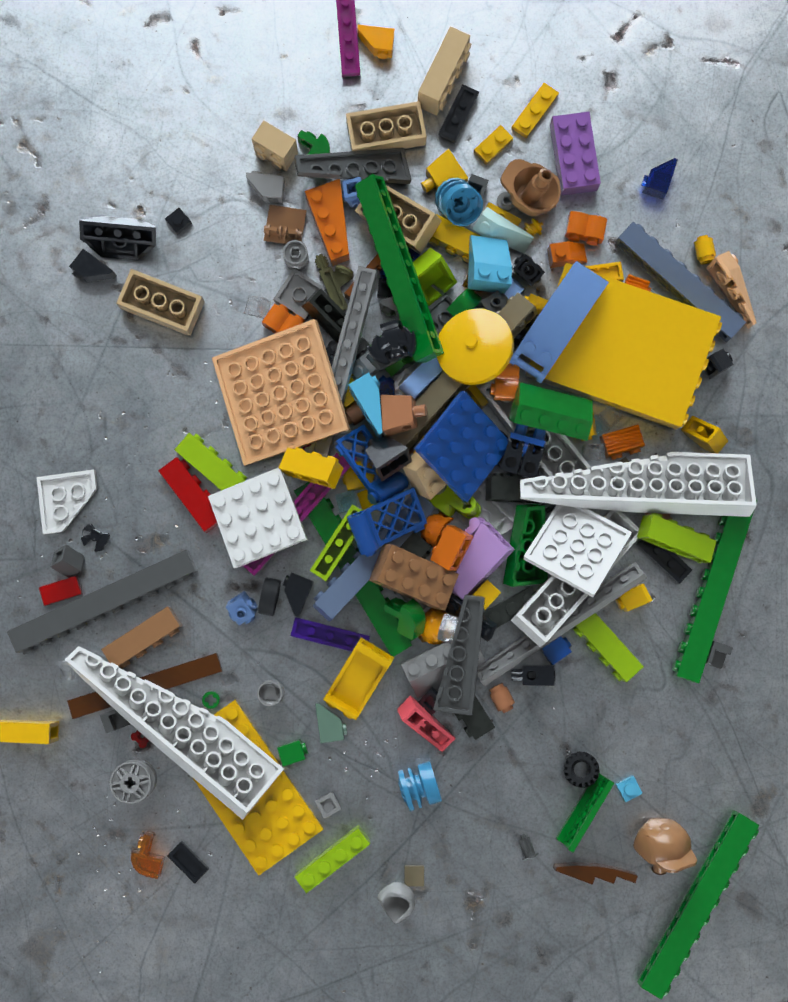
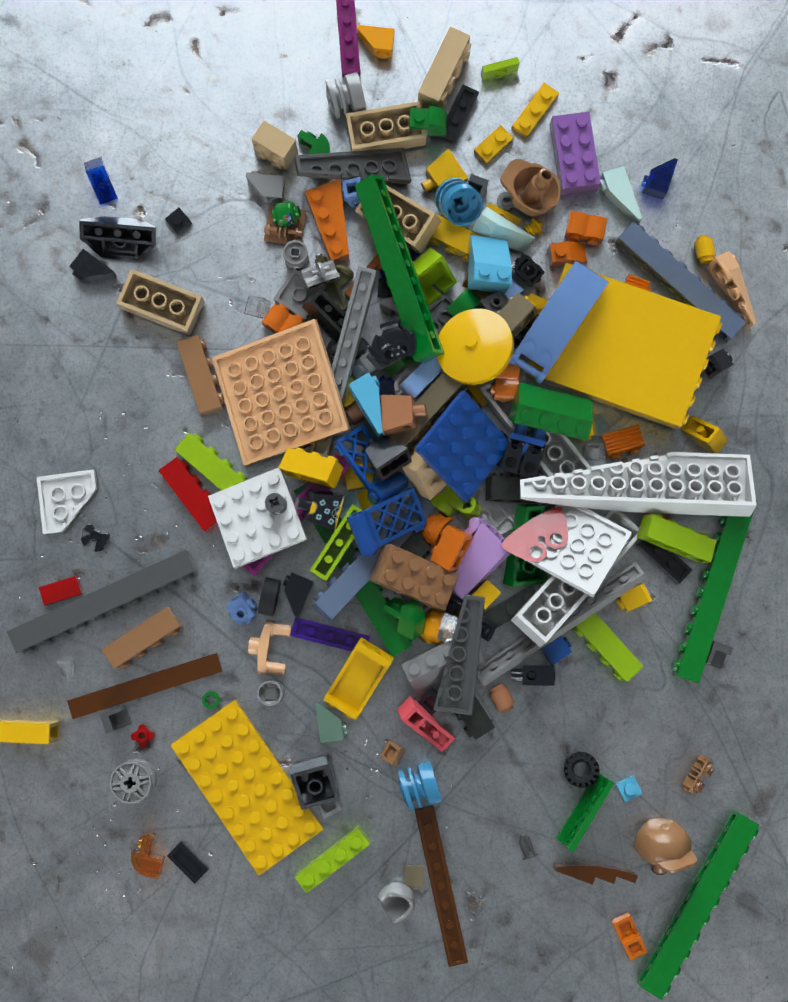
(67, 561): dark grey panel -> none
(100, 180): none -> clear blue slope
(189, 735): white wedge -> none
(200, 376): none -> medium nougat brick
(260, 647): none -> light nougat connector
(279, 505): none -> dark grey wheel
(286, 214): none -> green head
(292, 752): green brick -> none
(314, 782): none -> black slope
(320, 274): none -> light grey hips
(321, 508): none -> black torso
(345, 95): none -> light grey wheel
(392, 753): none -> medium nougat plate
(431, 119): none -> green brick
(441, 886): none -> reddish brown tile
(500, 68): none -> lime plate
(527, 535): none -> piece
(610, 270): yellow plate -> none
(620, 193): none -> light aqua slope
(629, 936): none -> orange slope
(697, 785): none -> medium nougat hinge

